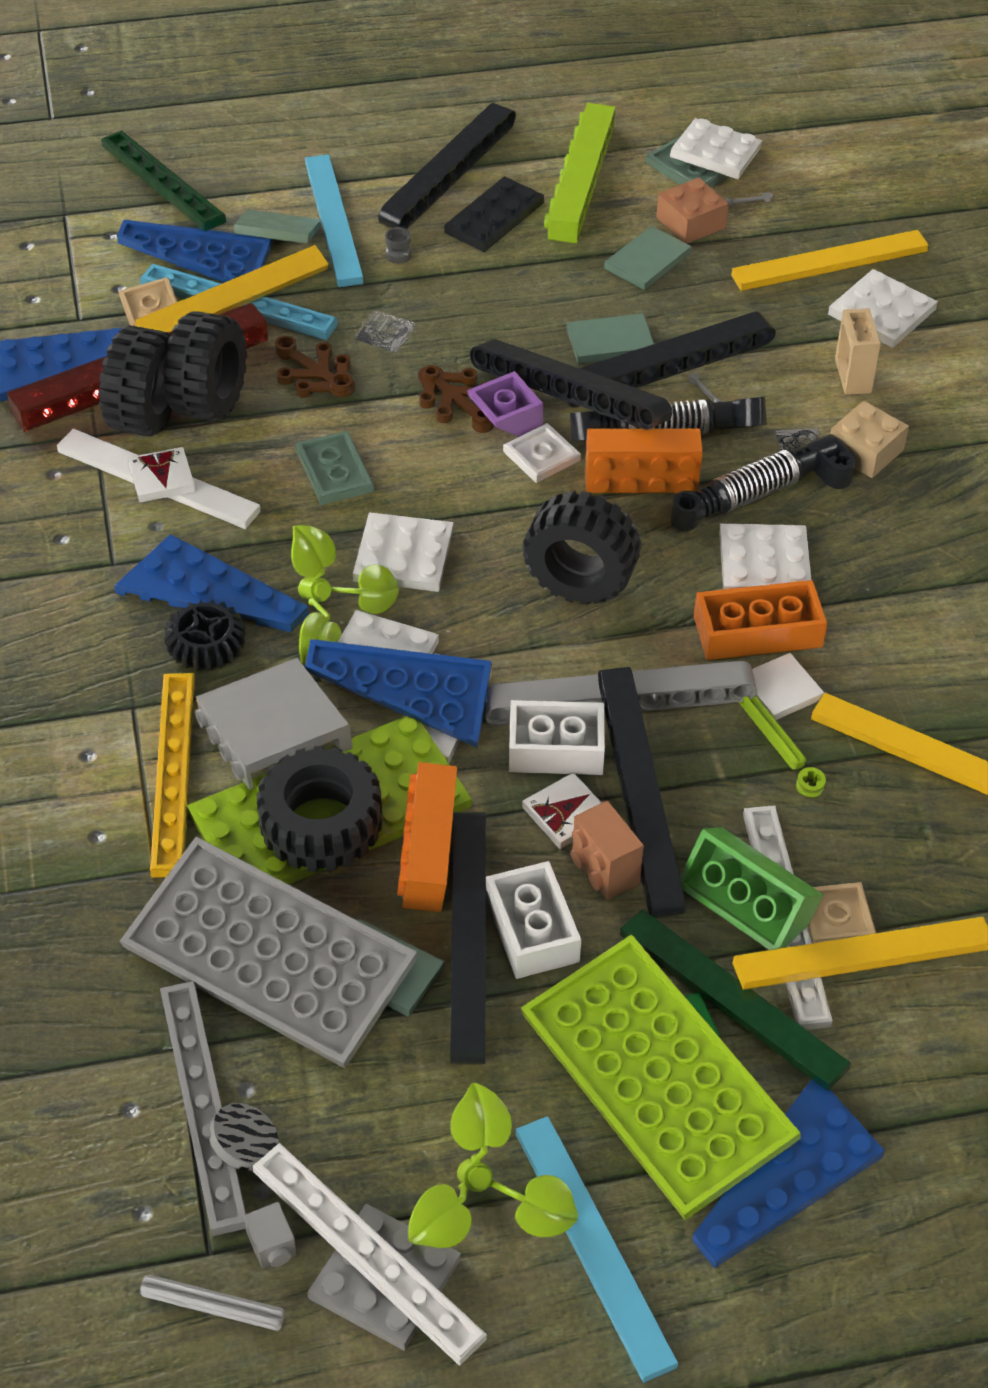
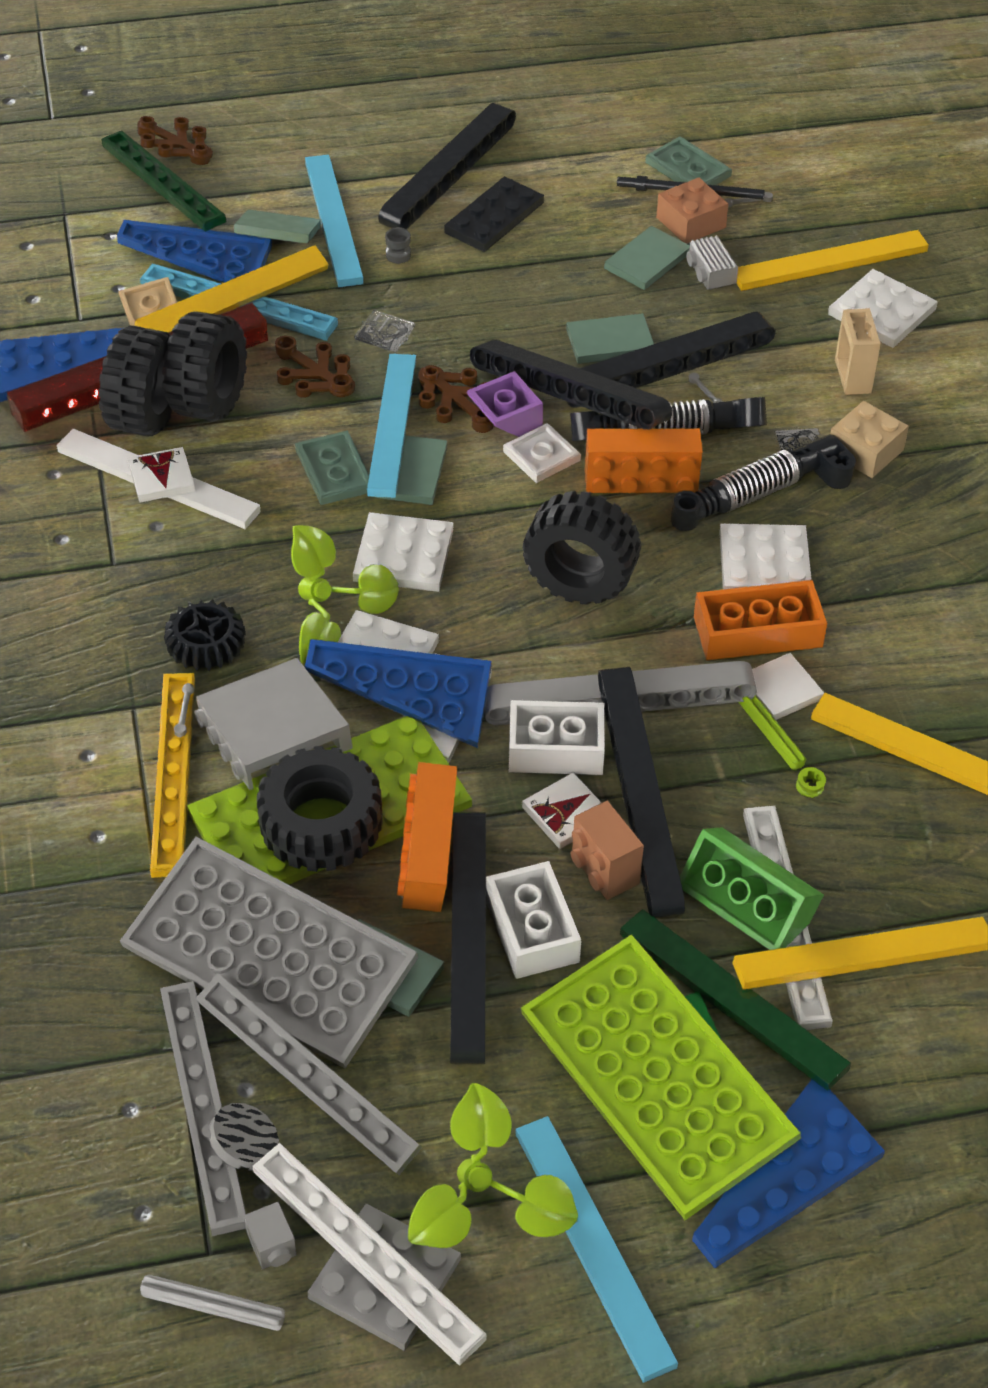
(180, 728): none -> light grey hinge
(187, 574): blue wing -> none
(199, 153): none -> reddish brown plant
(309, 1074): none -> light grey plate
(391, 426): none -> medium azure tile
(420, 469): none -> sand green tile
(580, 173): lime brick -> none
(642, 183): none -> black bar
(712, 262): none -> light grey brick
(716, 148): white plate -> none
(841, 913): tan tile -> none

